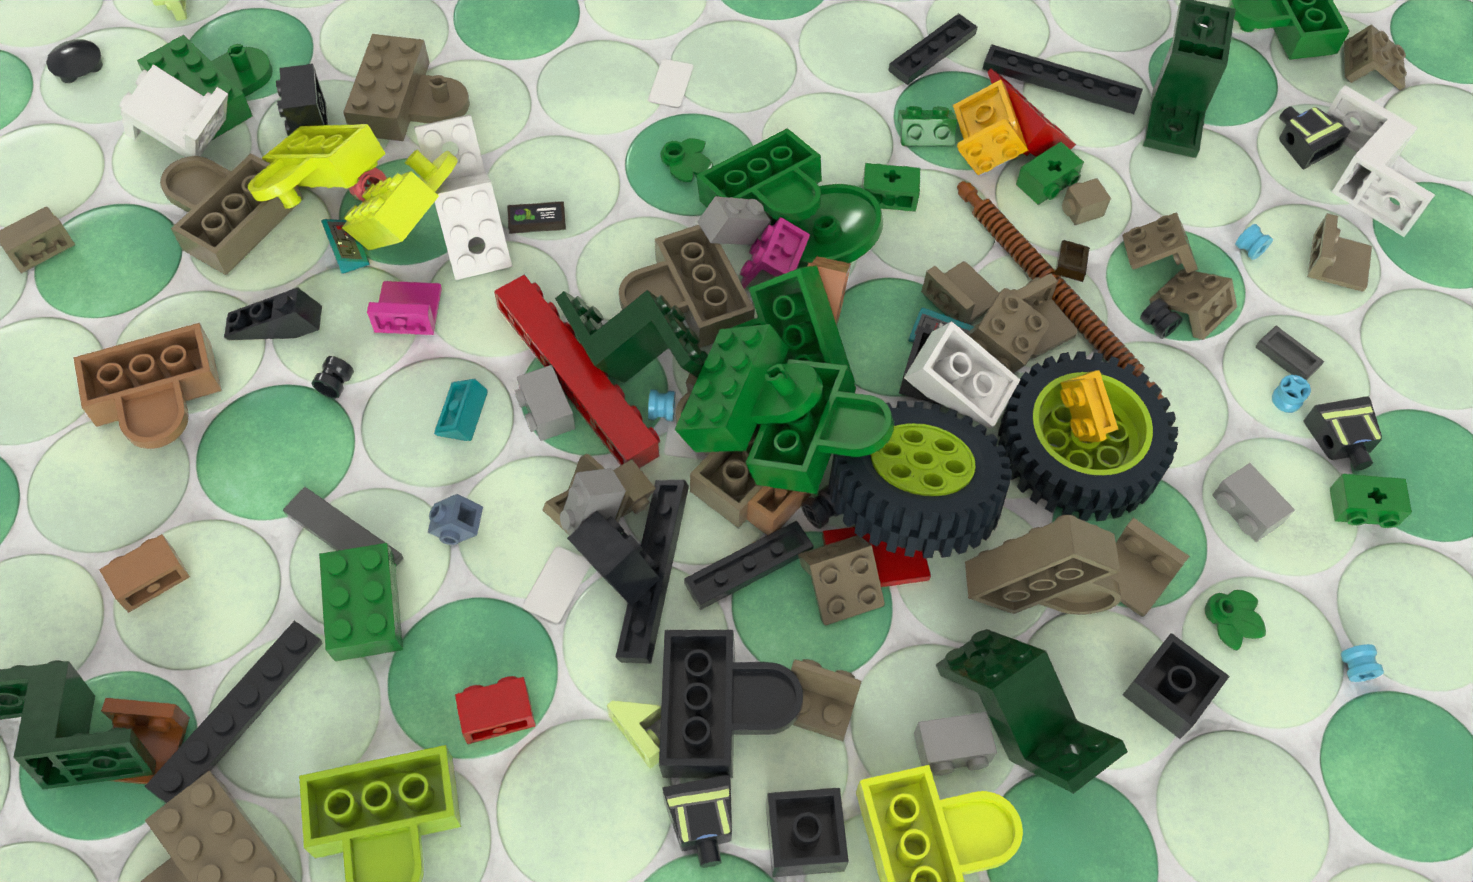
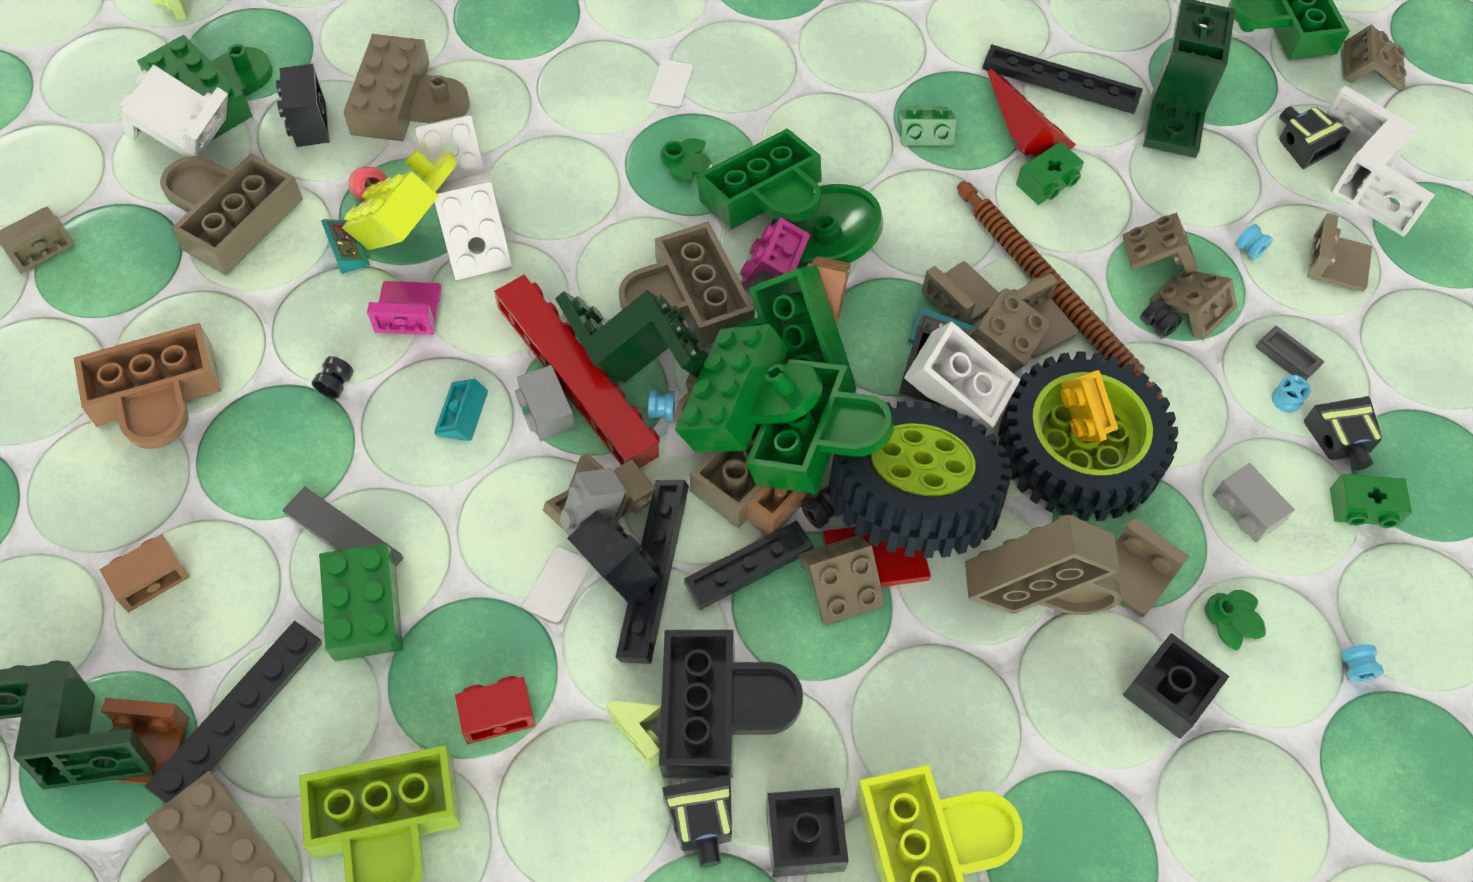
(74, 59): black dish -> none
(277, 317): black slope -> none
(316, 158): neon yellow brick -> none
(455, 519): sand blue brick -> none
(536, 217): tile -> none
(733, 221): light grey brick -> none
(826, 698): dark tan bracket -> none
(893, 185): green brick -> none
(932, 49): black plate -> none
(955, 743): light grey brick -> none
(988, 128): yellow bracket -> none
(1031, 710): dark green bracket -> none
(1072, 260): dark brown tile -> none
(1085, 201): dark tan brick -> none

